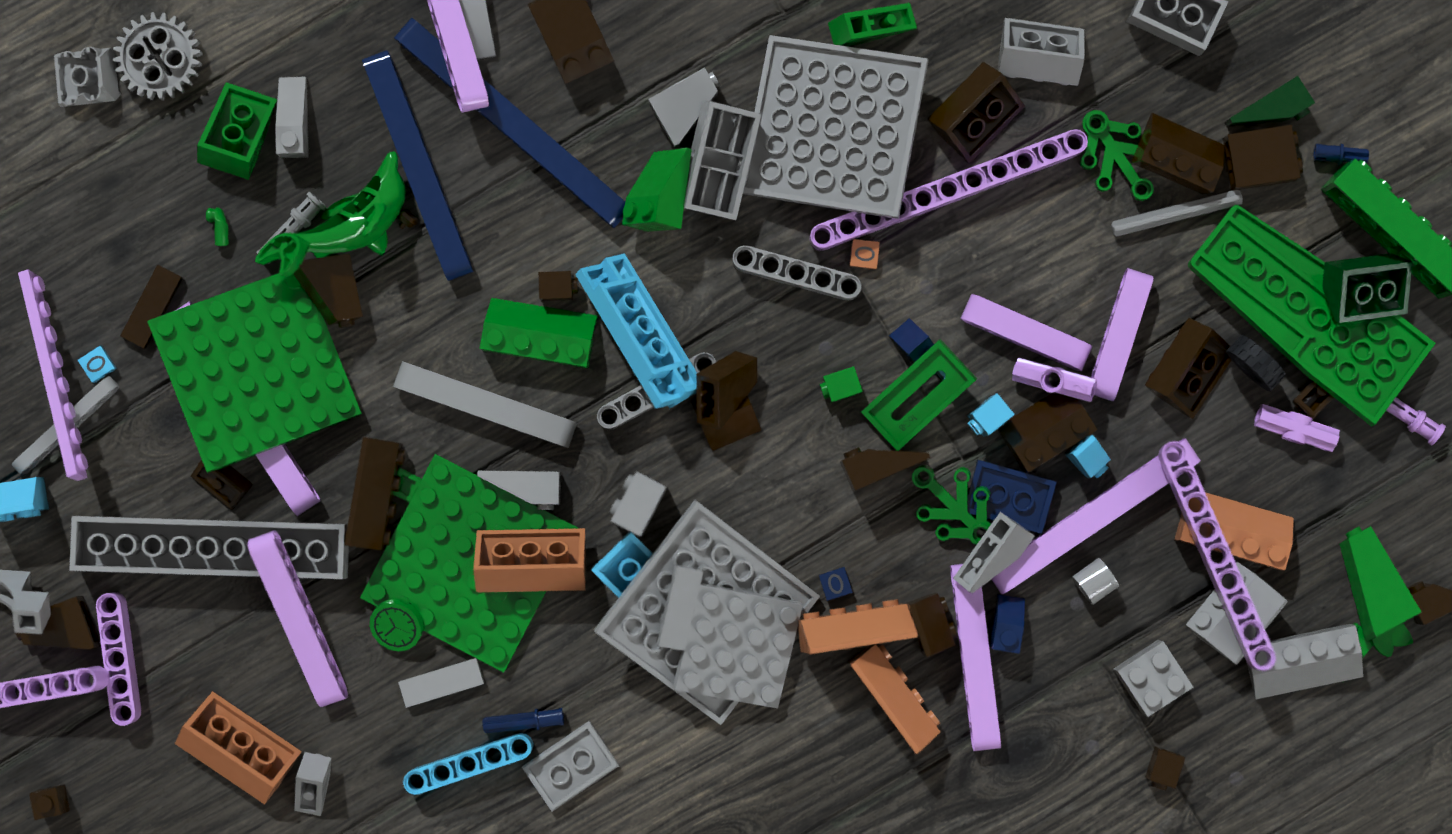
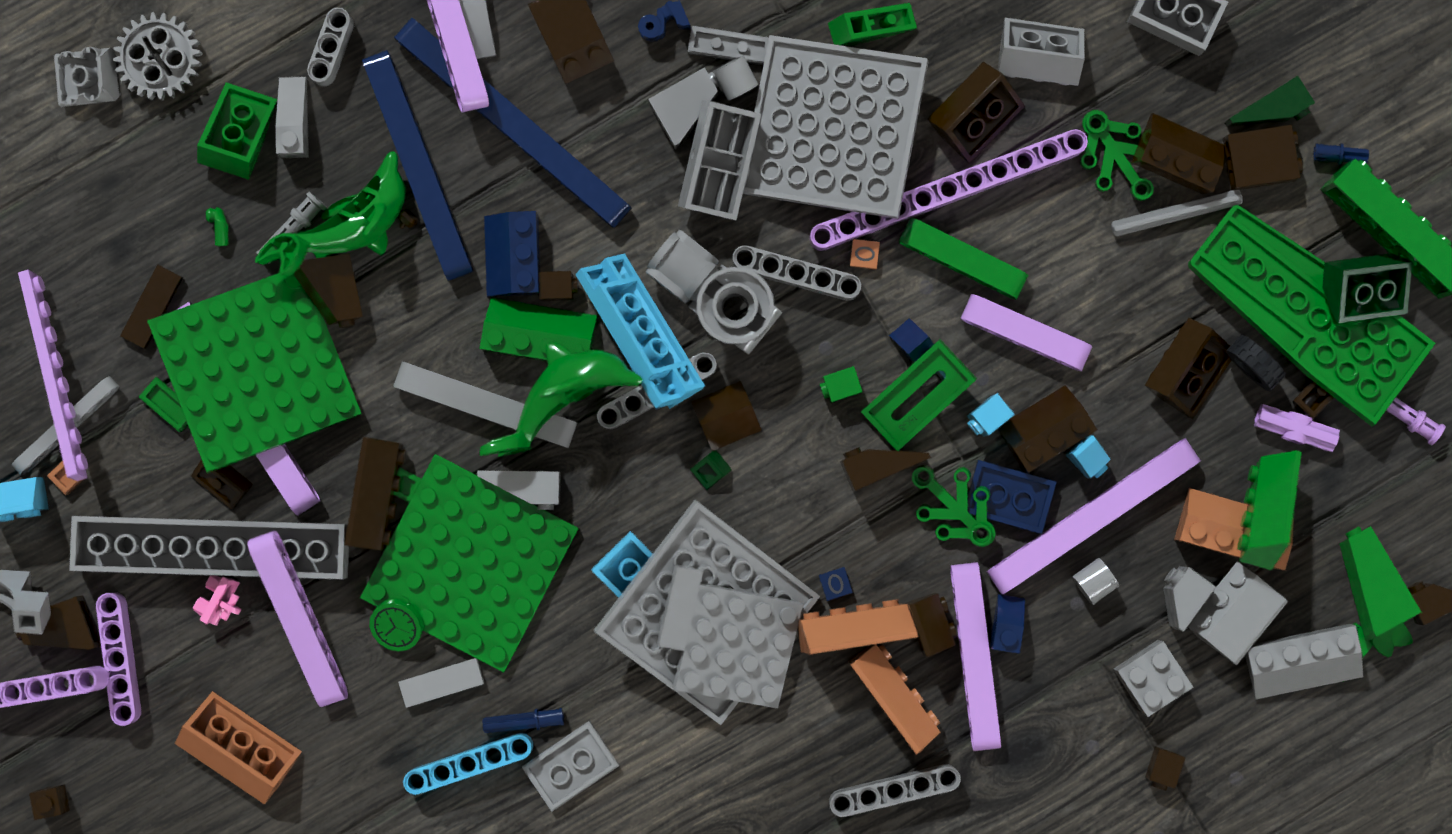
(60, 479): none -> nougat tile
(97, 364): medium azure tile -> none
(165, 403): none -> green tile
(222, 601): none -> bright pink hips
(312, 783): light grey slope -> none
(330, 60): none -> light grey beam
(512, 254): none -> dark blue slope
(530, 560): nougat slope -> none
(564, 381): none -> green animal
(638, 503): light grey brick -> none
(654, 27): none -> dark blue leg
(659, 192): green slope -> none
(693, 275): none -> light grey piece
(711, 469): none -> dark green slope
(724, 388): dark brown slope -> none
(727, 45): none -> light grey tile
(735, 77): none -> light grey piece
(907, 794): none -> light grey beam
(963, 258): none -> green beam
(995, 551): light grey slope -> none
(1070, 383): lavender piece -> none
(1121, 332): lavender beam -> none
(1185, 596): none -> light grey slope
(1227, 565): lavender beam -> none
(1269, 509): none -> green slope

